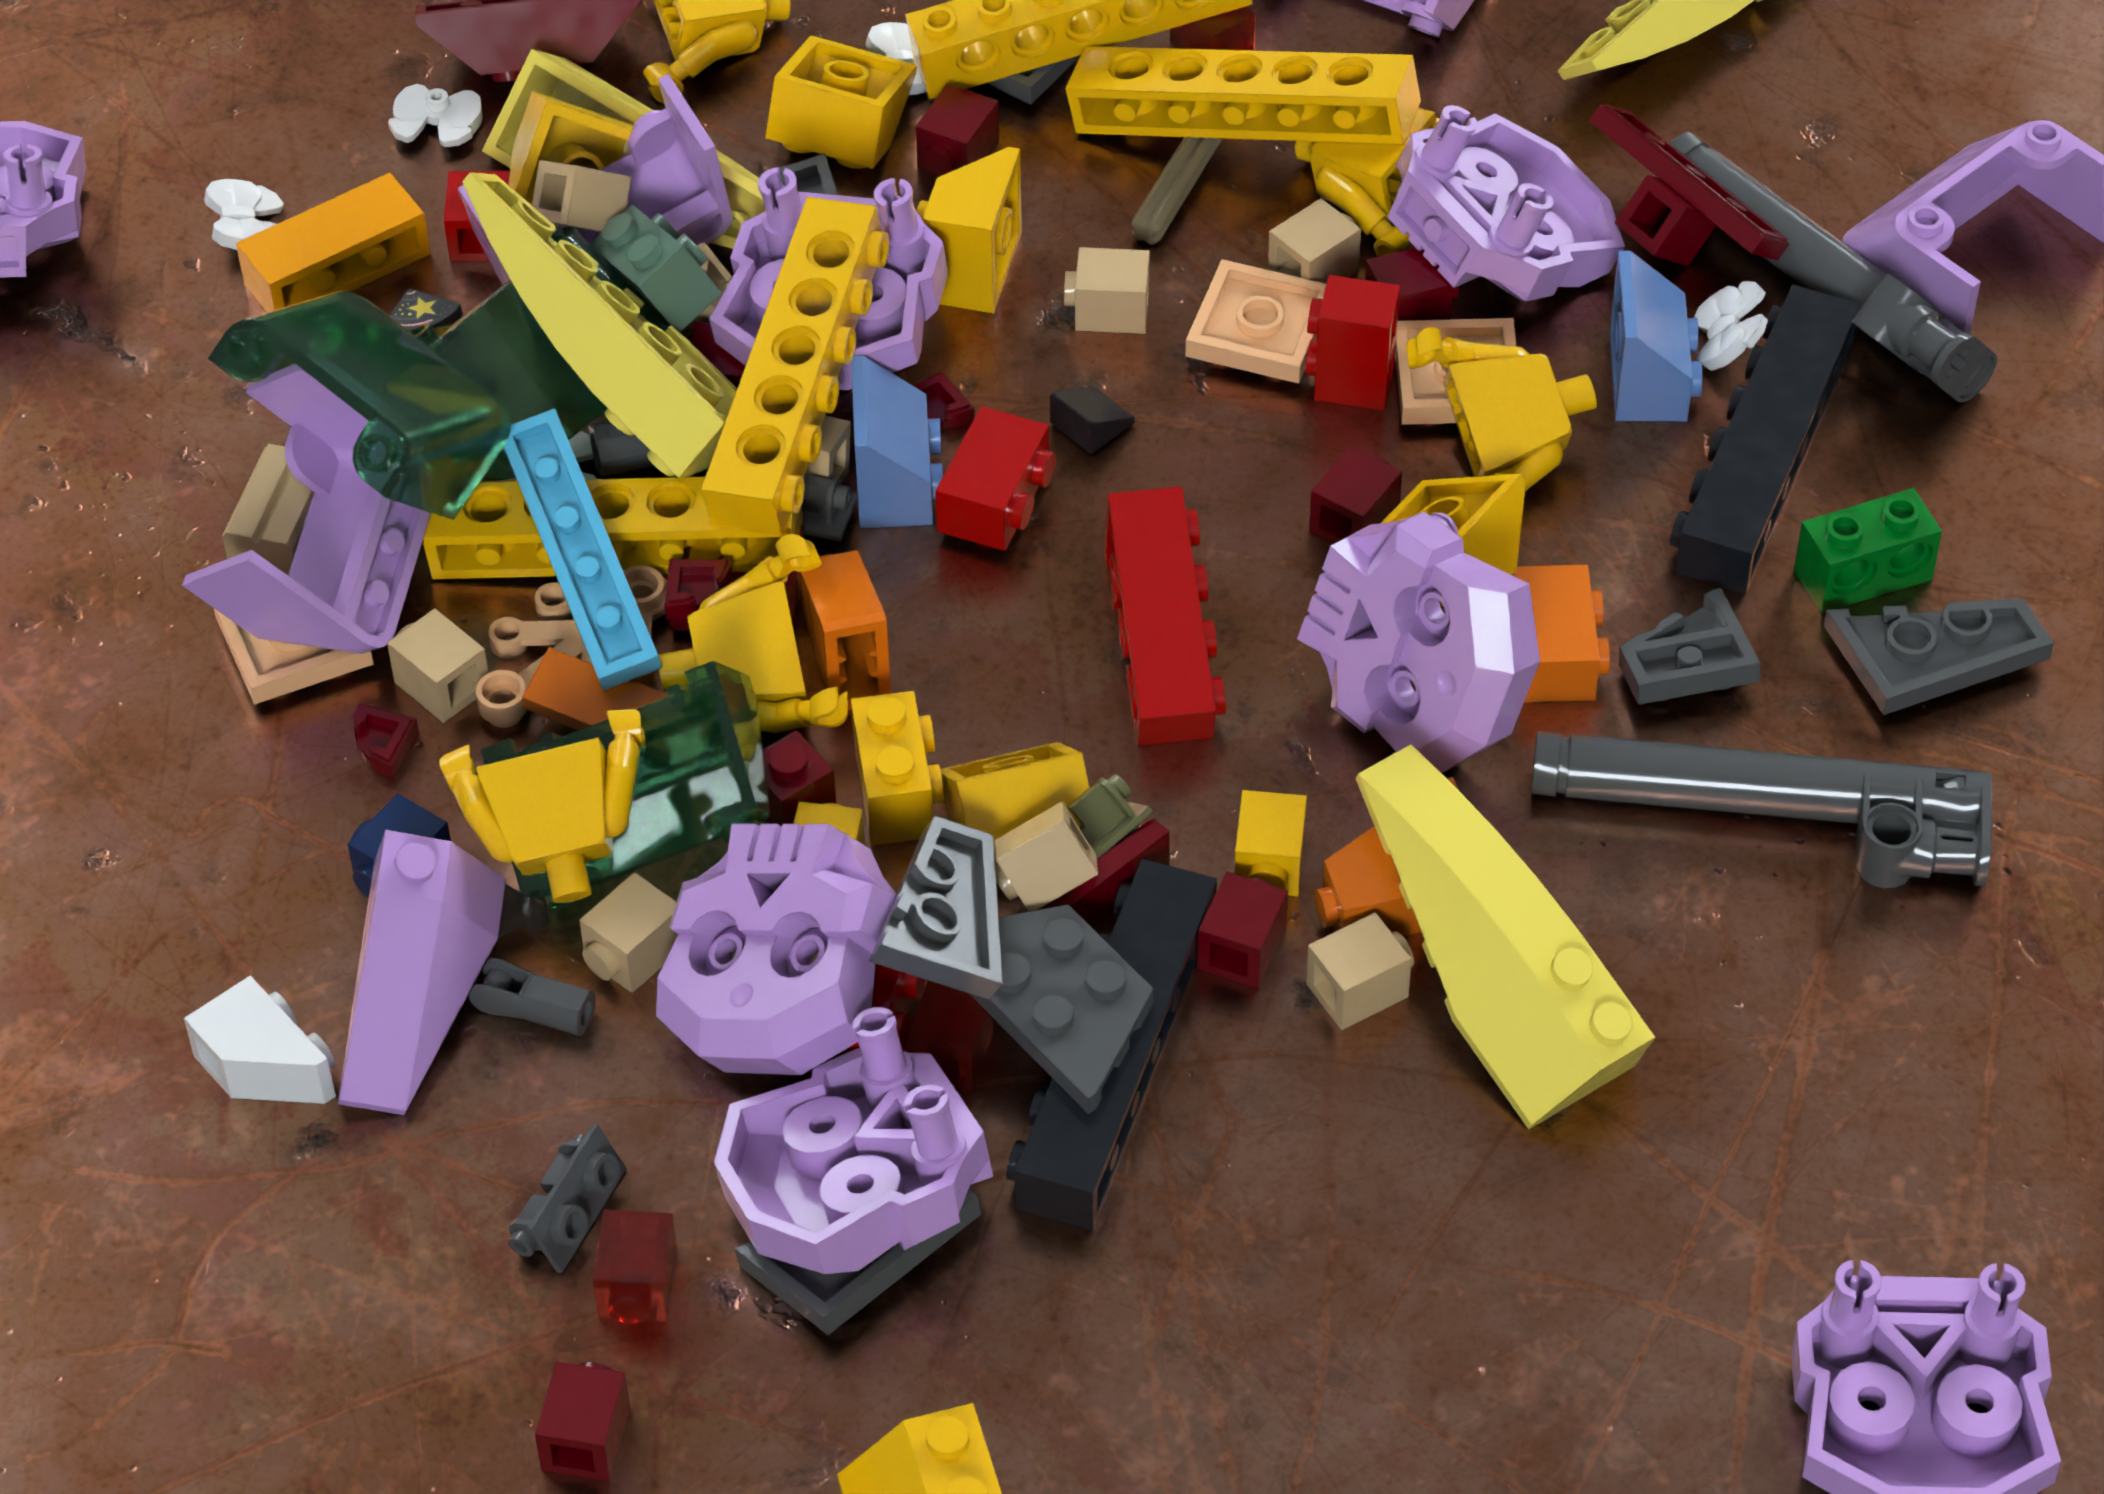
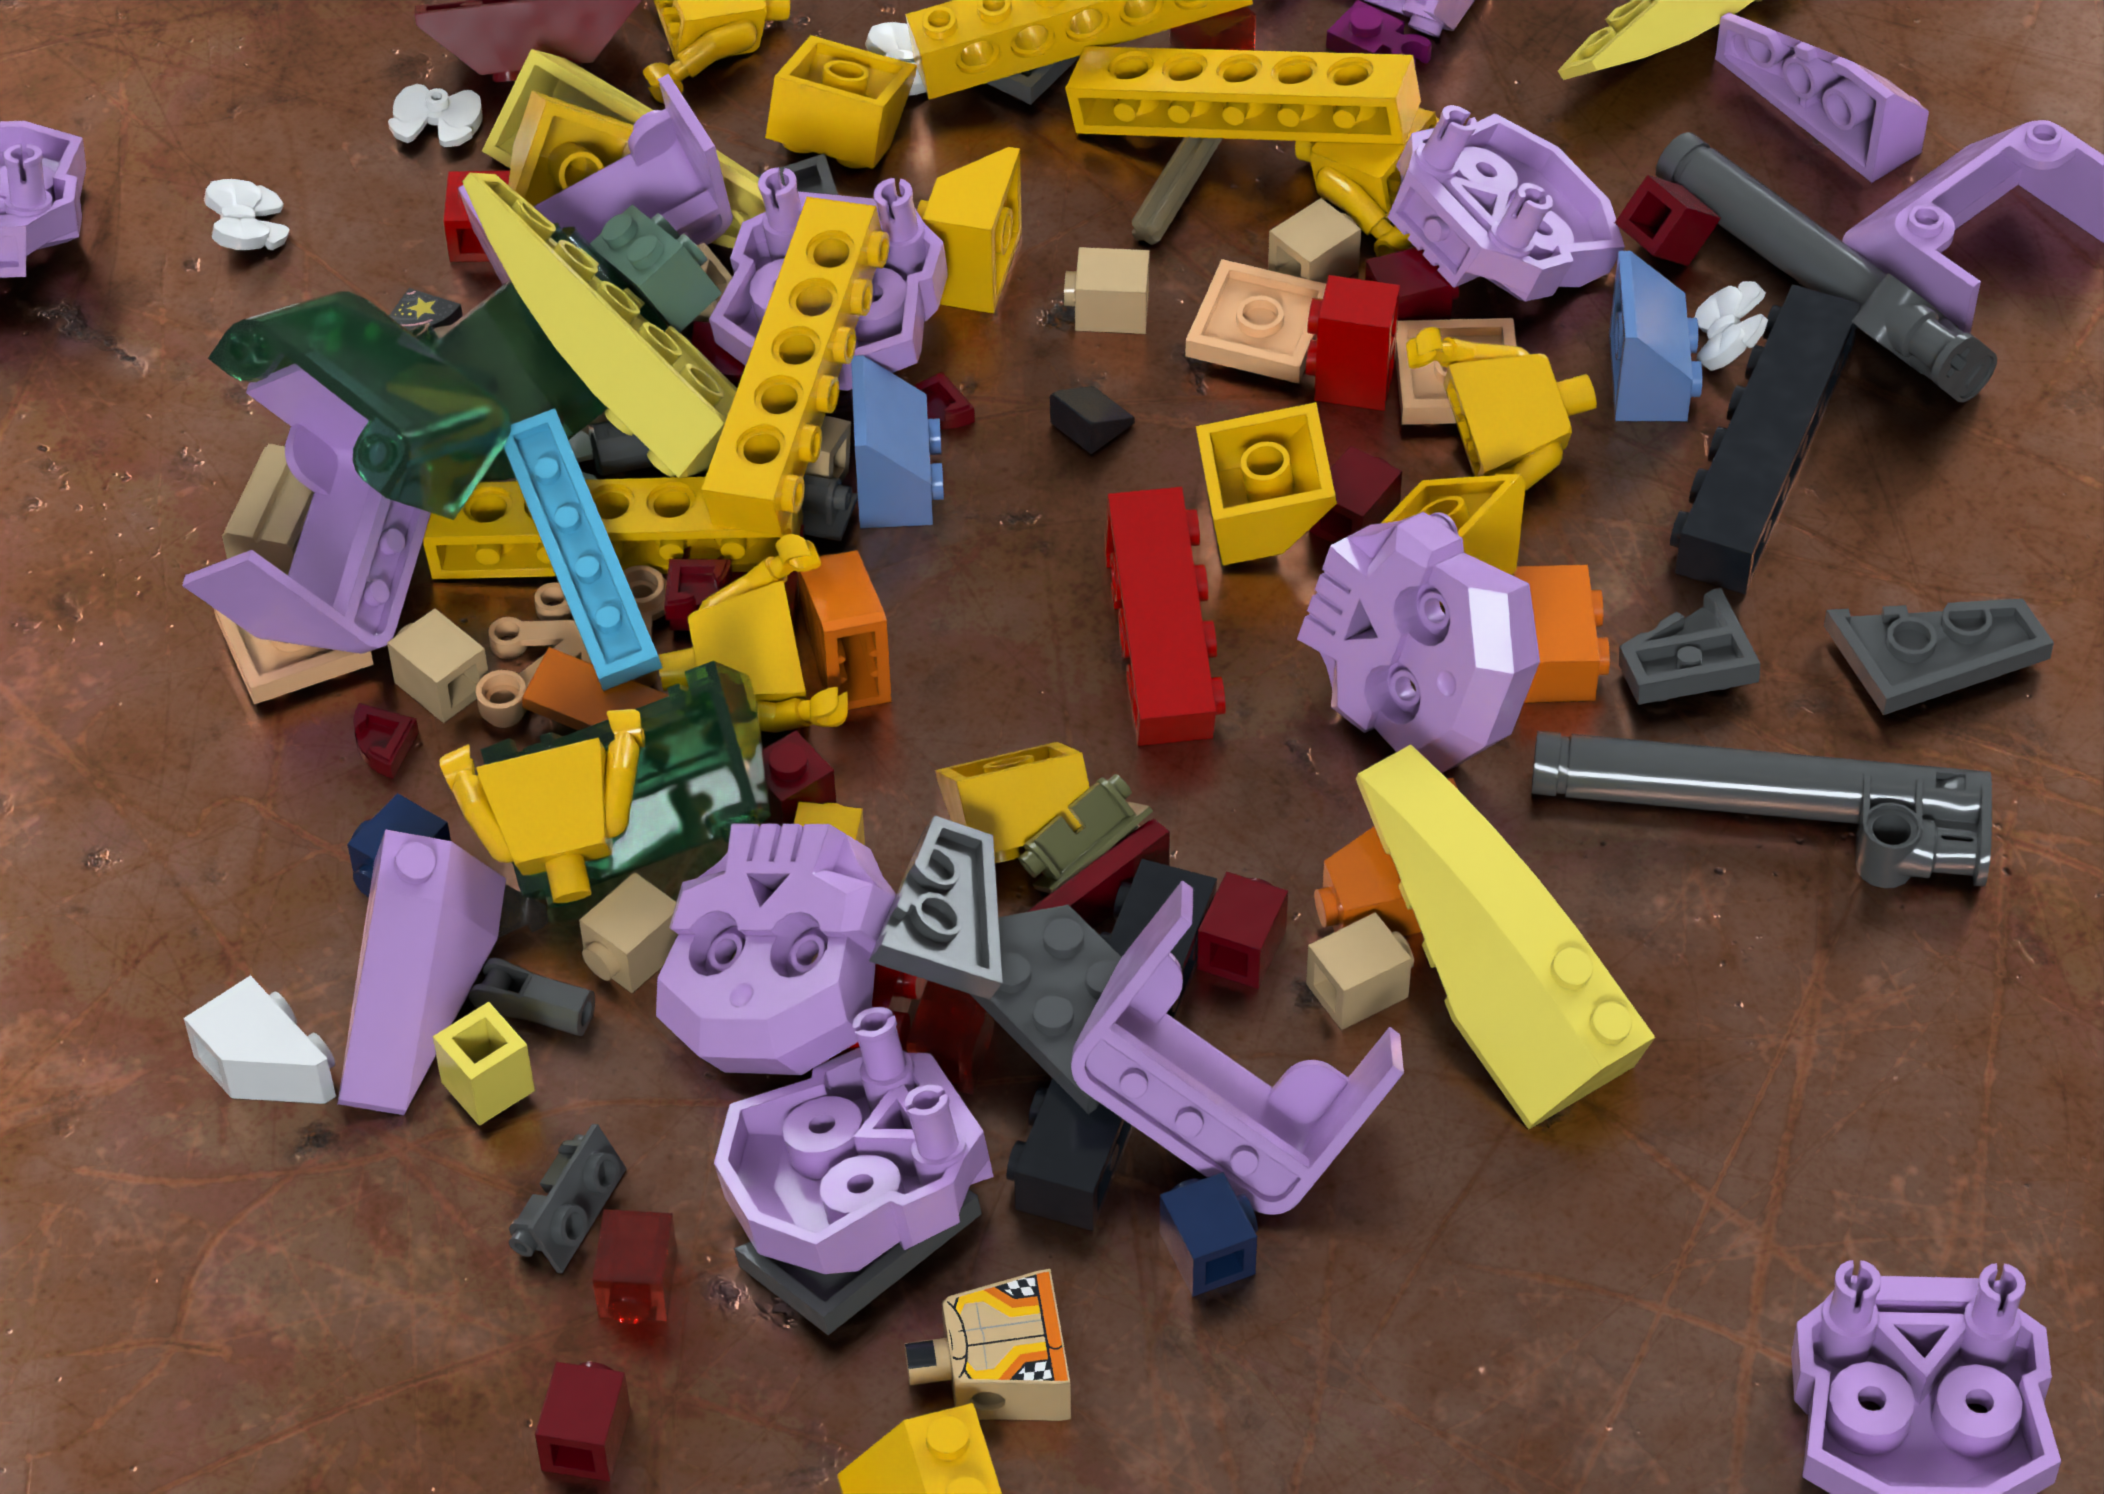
(335, 245): light orange brick -> none
(484, 1063): none -> light yellow brick
(579, 195): tan brick -> none
(893, 766): yellow brick -> none
(956, 130): dark red brick -> none
(994, 478): red brick -> none
(1000, 1351): none -> torso
(1044, 858): tan brick -> none
(1204, 1102): none -> lavender windscreen
(1209, 1232): none -> dark blue brick
(1265, 480): none -> yellow slope
(1271, 838): yellow brick -> none
(1375, 32): none -> magenta plate
(1690, 181): dark red tile -> none
(1830, 97): none -> lavender wedge
(1867, 550): green brick -> none

